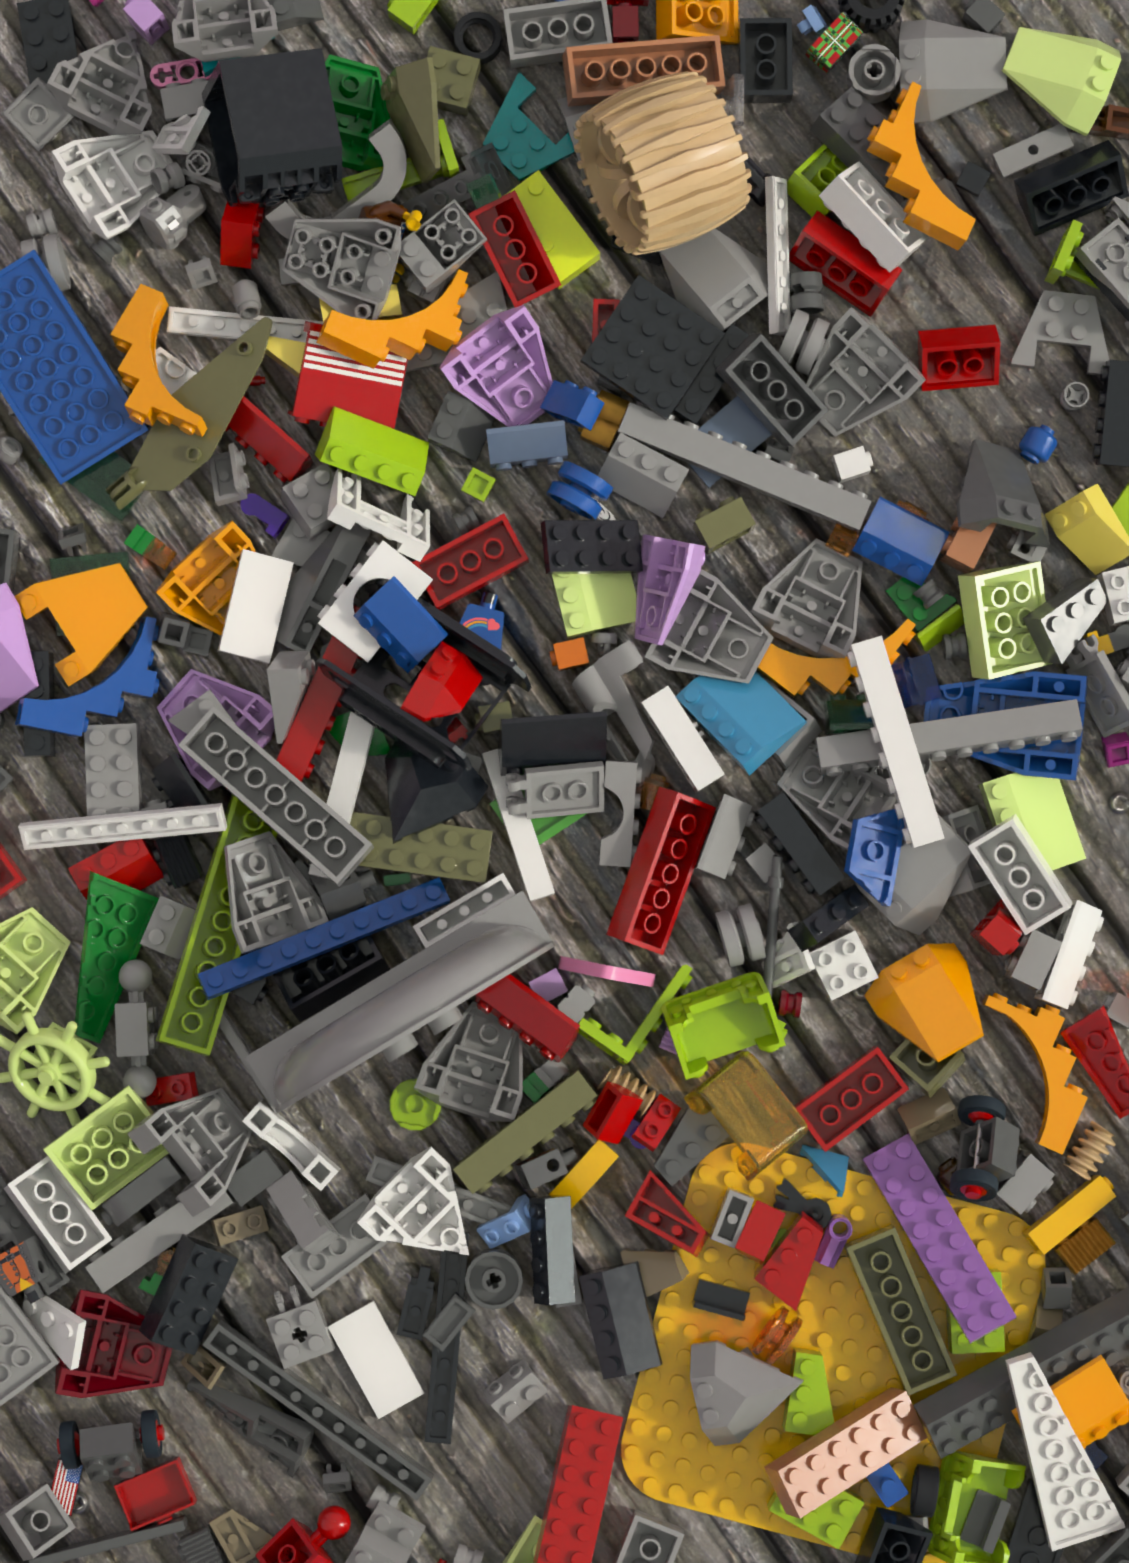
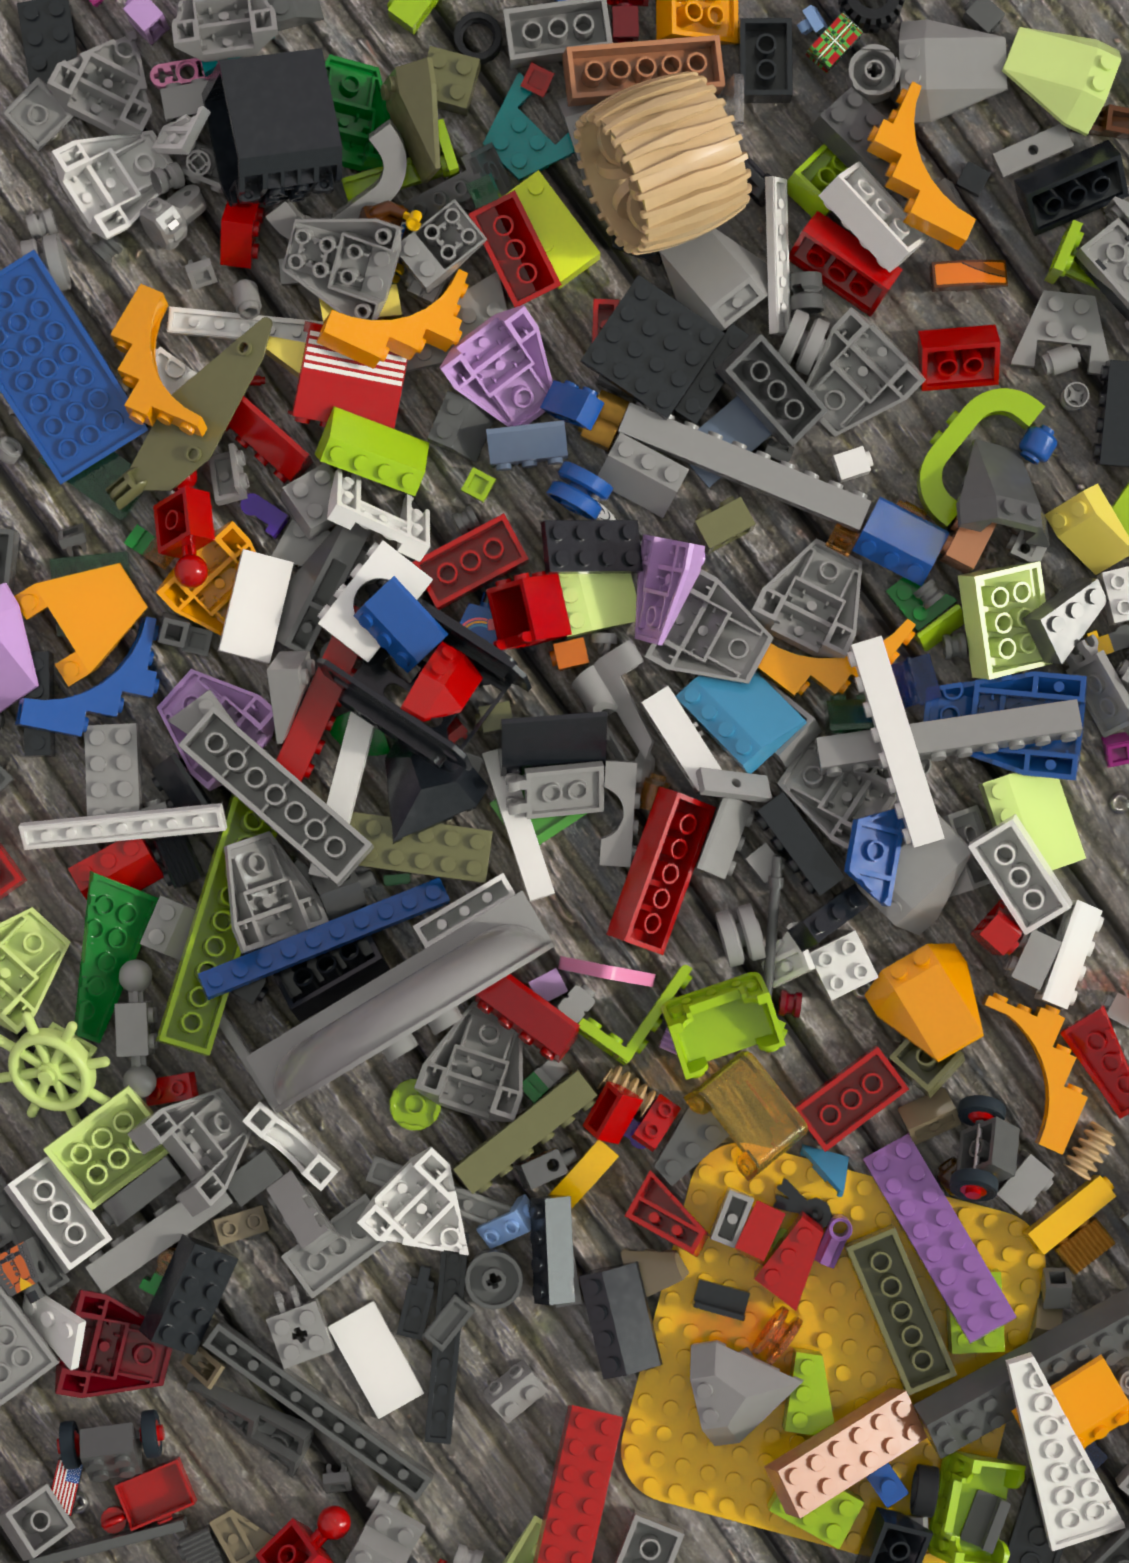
(113, 1519): none -> red tile
(184, 527): none -> red brick
(528, 610): none -> red container
(537, 79): none -> red tile
(733, 785): none -> light grey tile
(968, 275): none -> slope
(1003, 401): none -> lime arch
(1060, 360): none -> light grey brick

